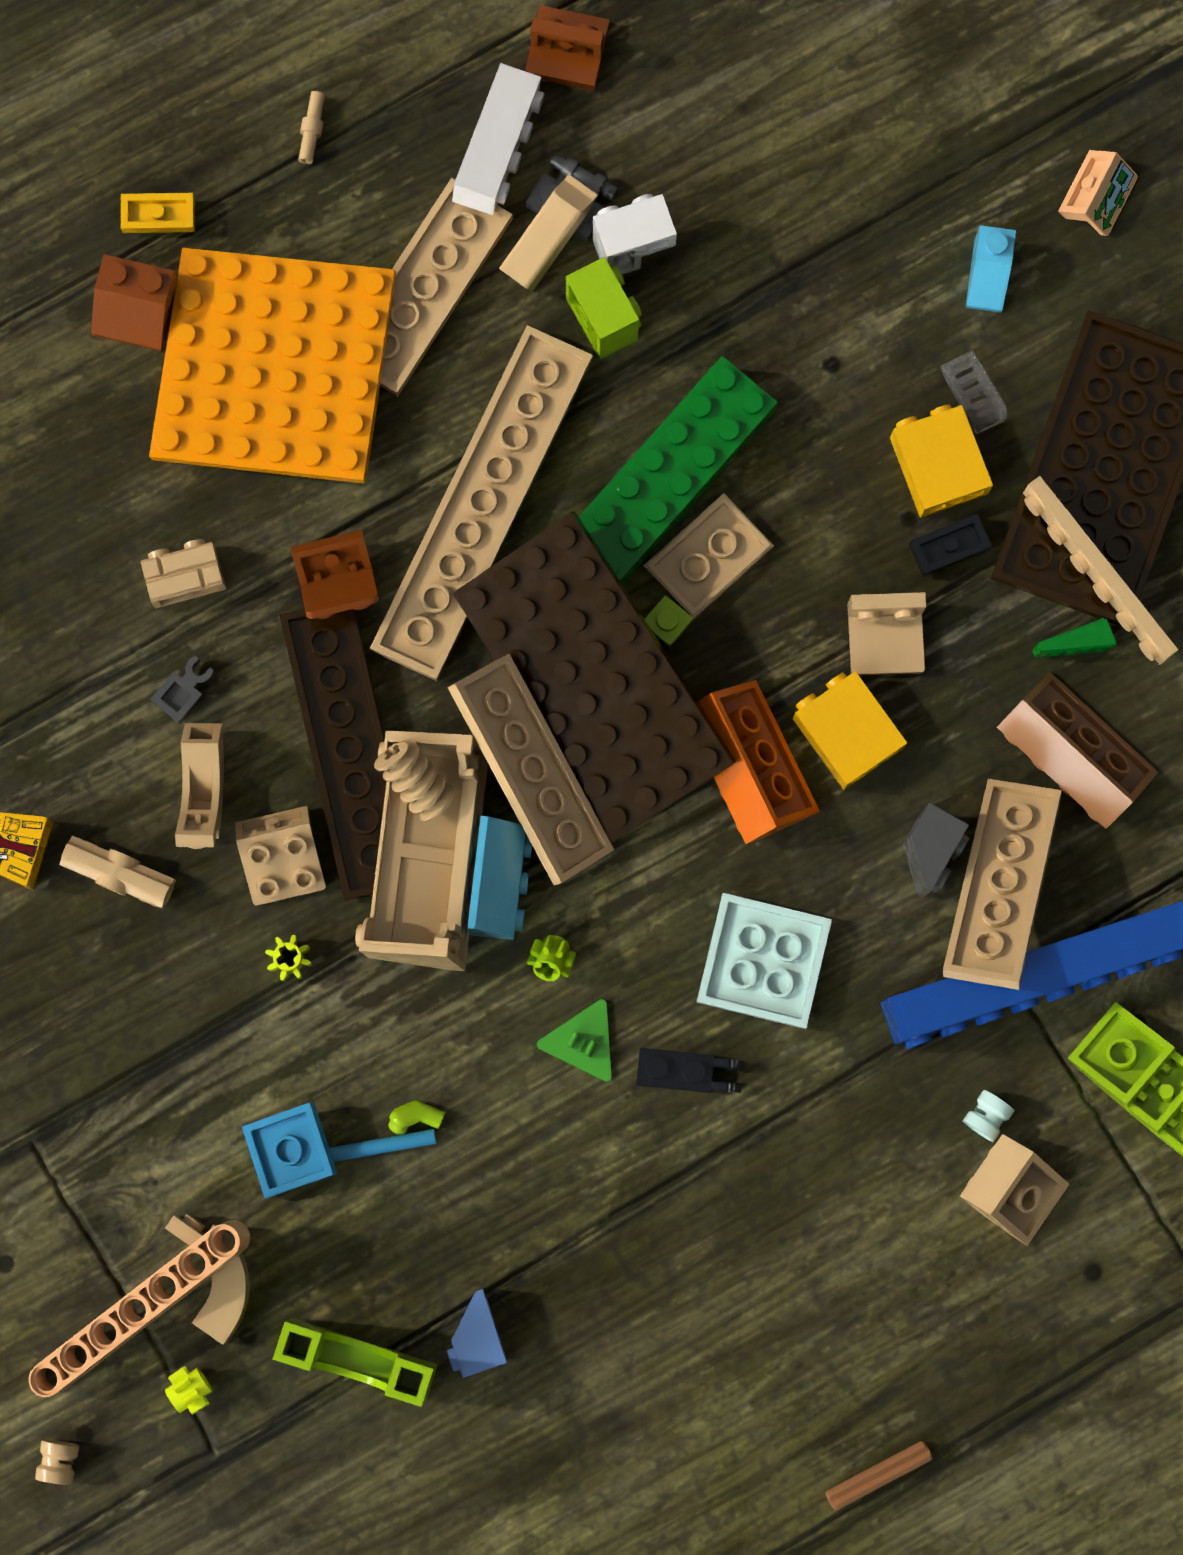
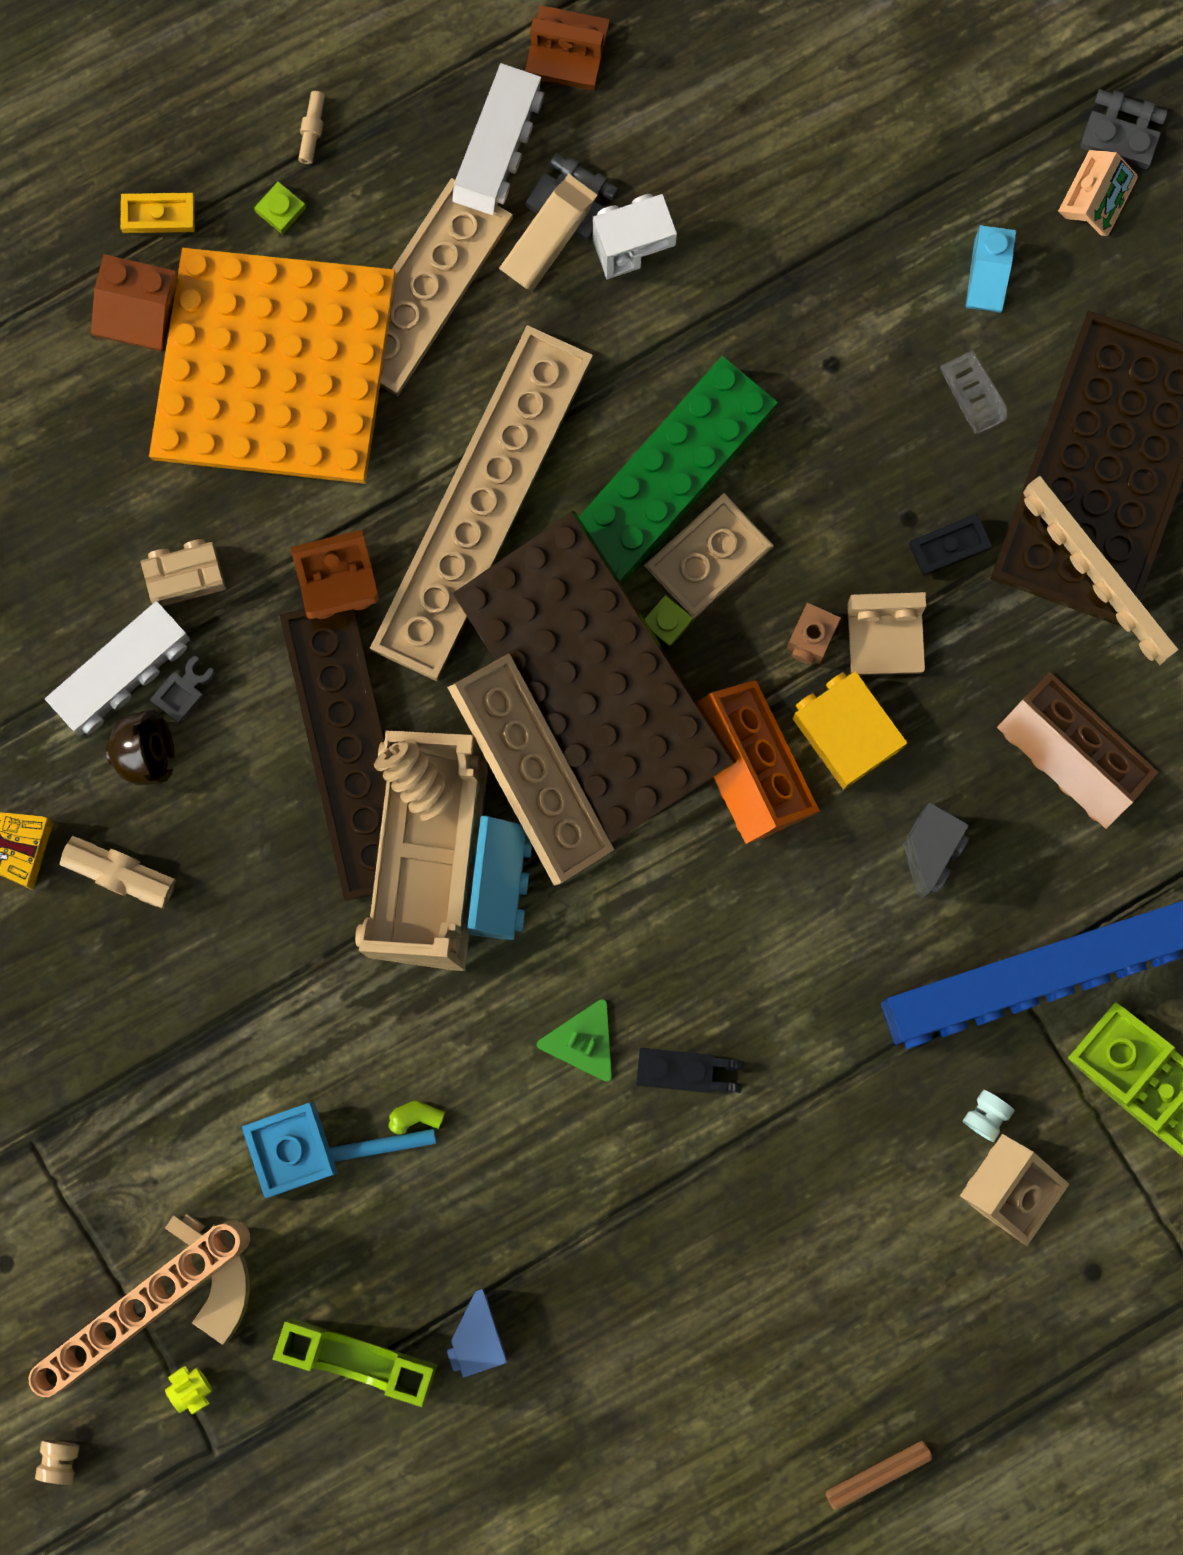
(118, 669): none -> white brick
(141, 748): none -> dark brown cylinder
(201, 785): tan arch -> none
(279, 855): tan bracket -> none
(280, 208): none -> lime plate
(298, 959): neon yellow gear -> none
(551, 958): lime gear -> none
(603, 307): lime brick -> none
(764, 961): light aqua plate -> none
(812, 634): none -> medium nougat brick
(940, 460): yellow brick -> none
(1002, 884): tan plate -> none
(1082, 640): green slope -> none
(1130, 141): none -> dark grey plate

